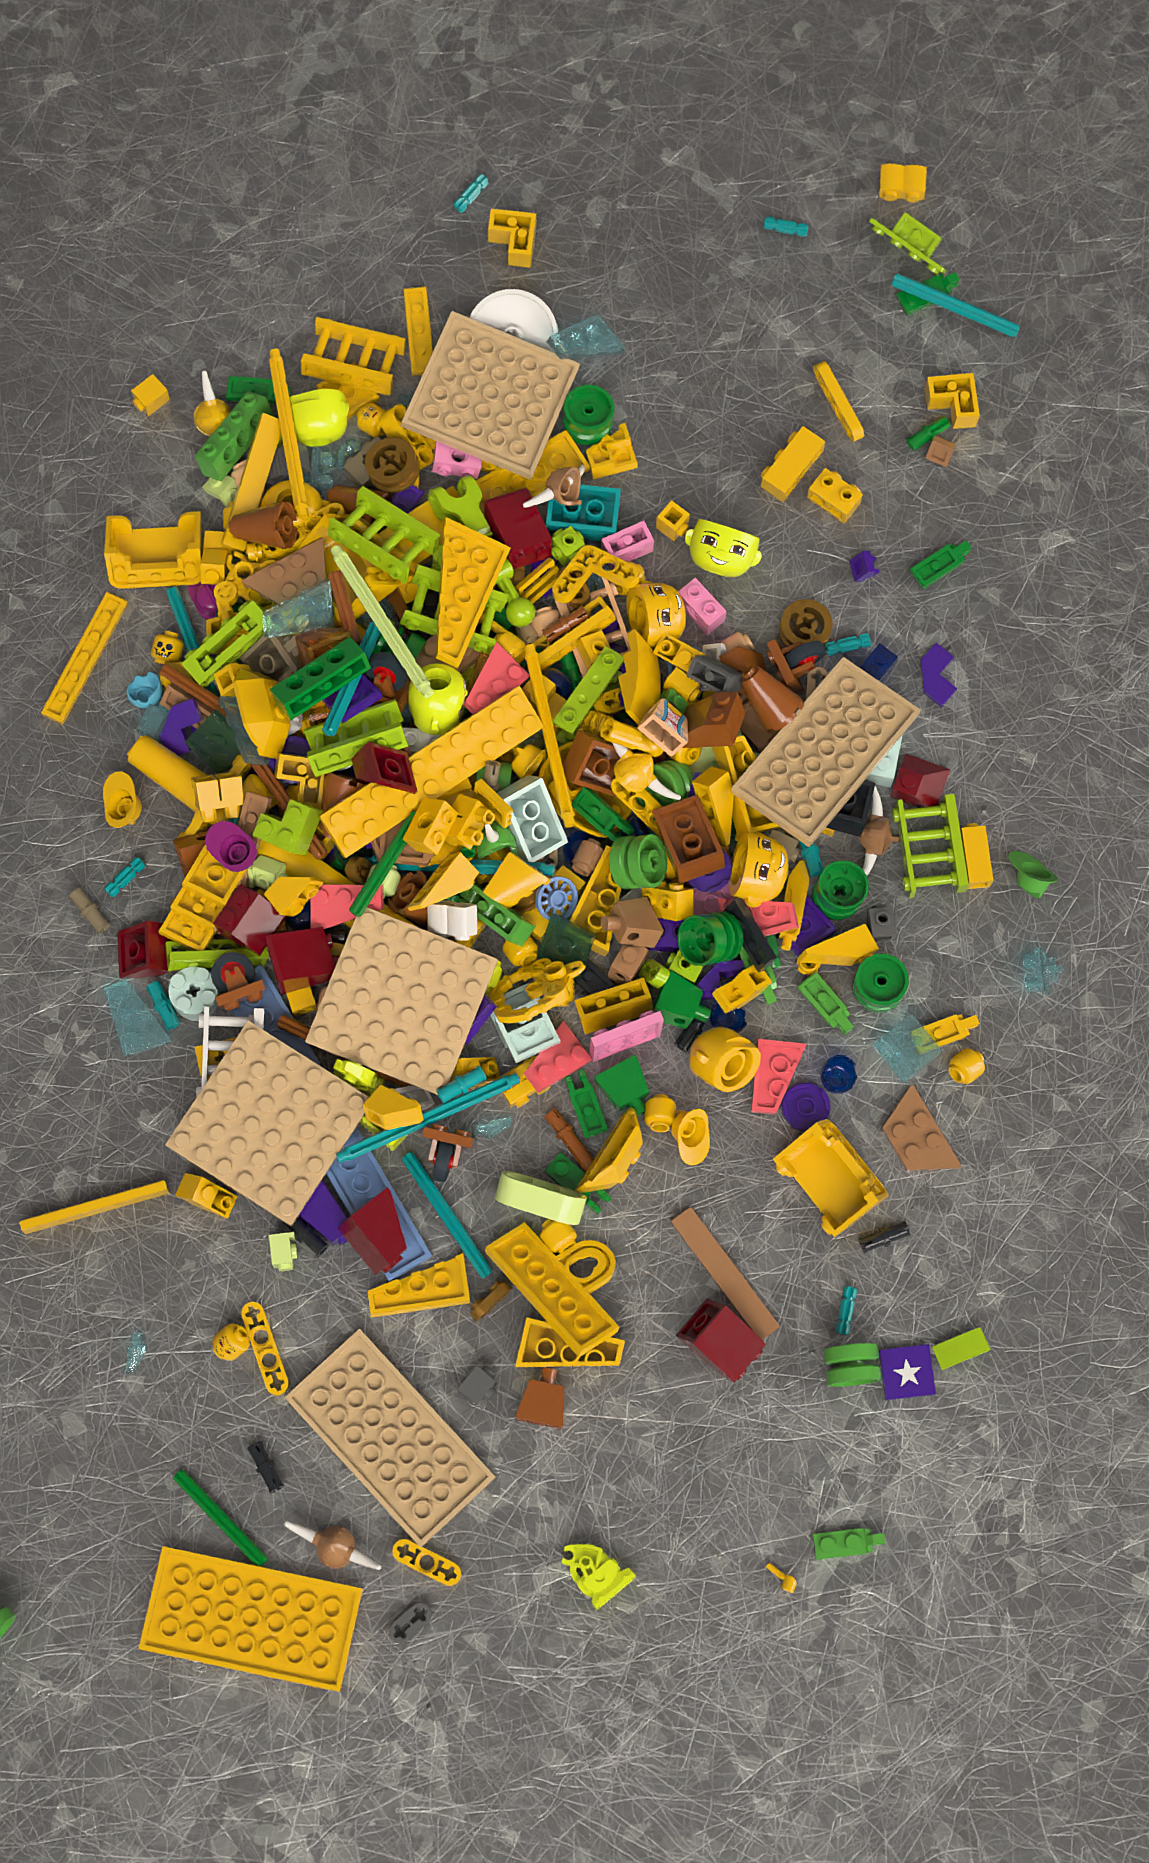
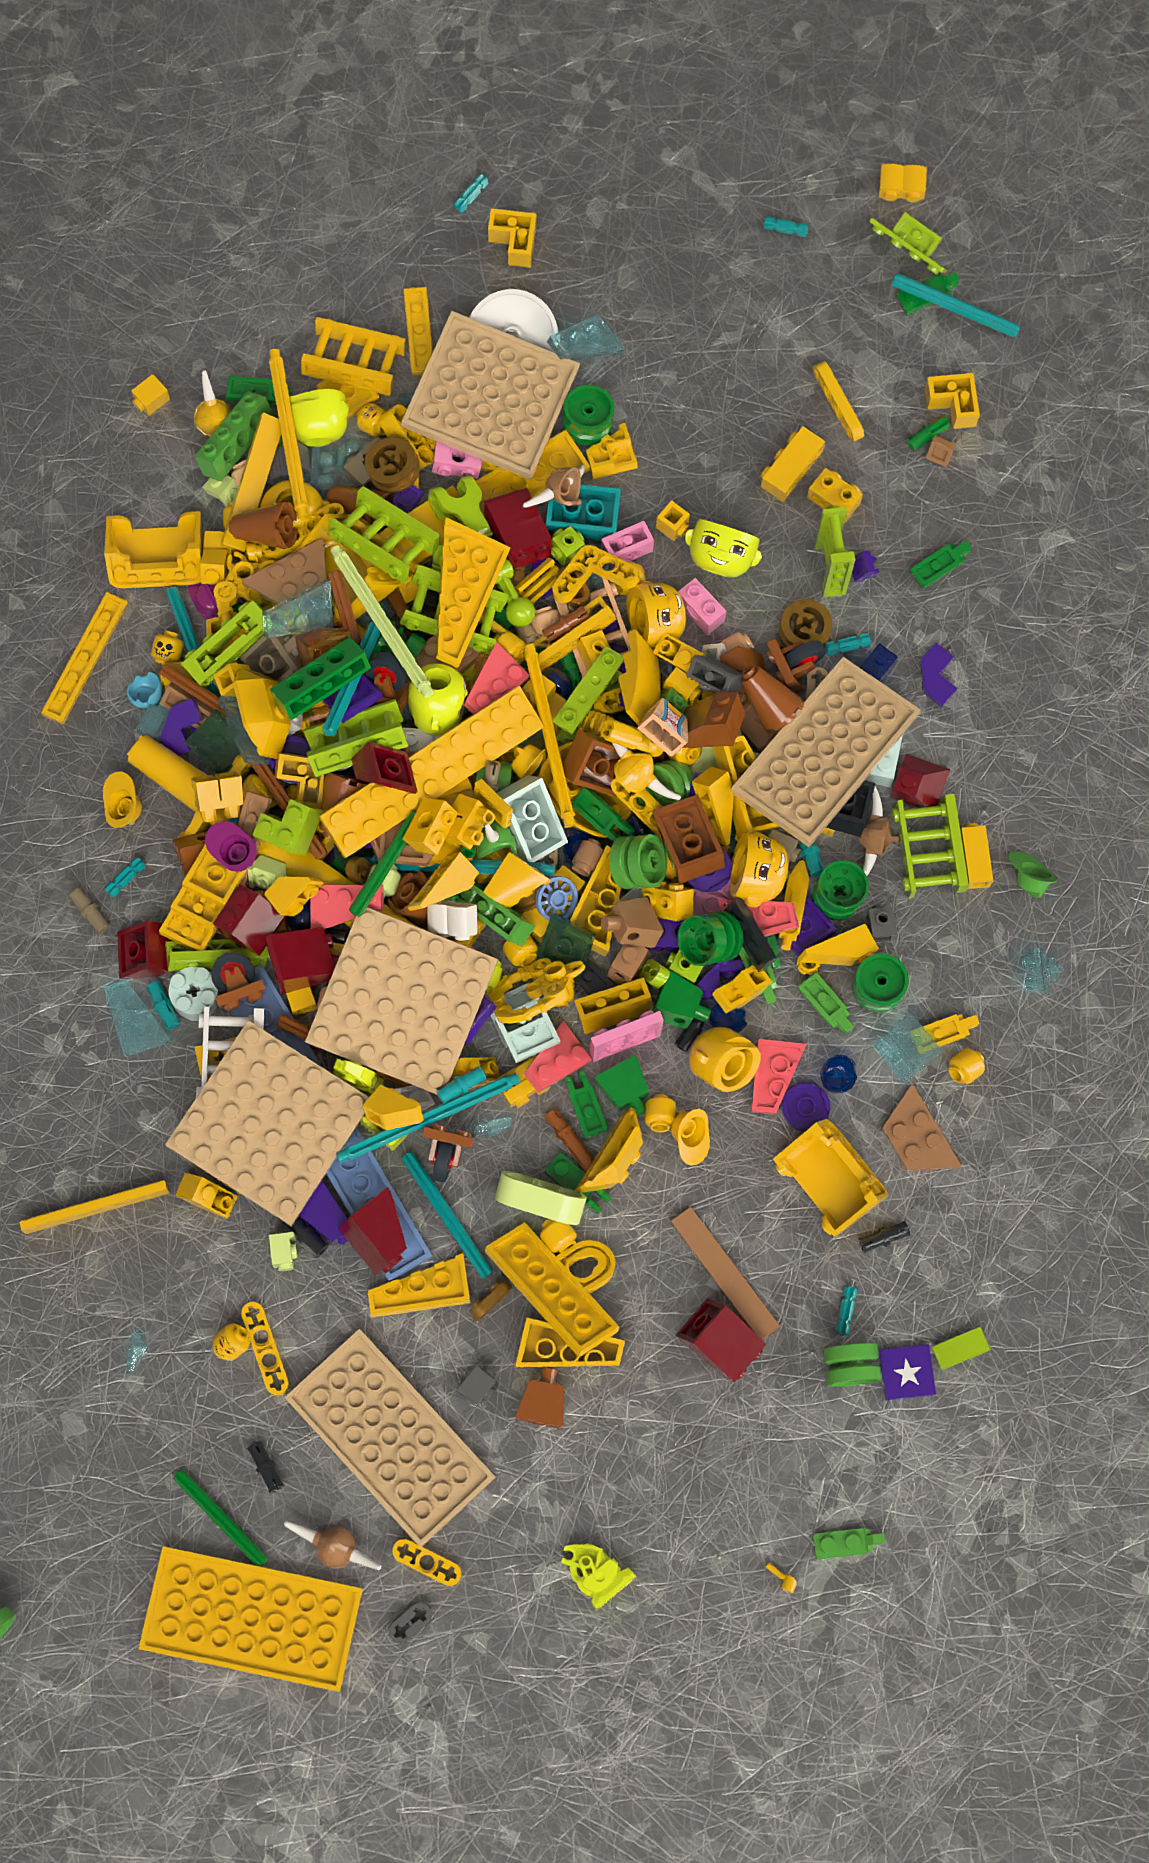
(838, 561): none -> lime fence

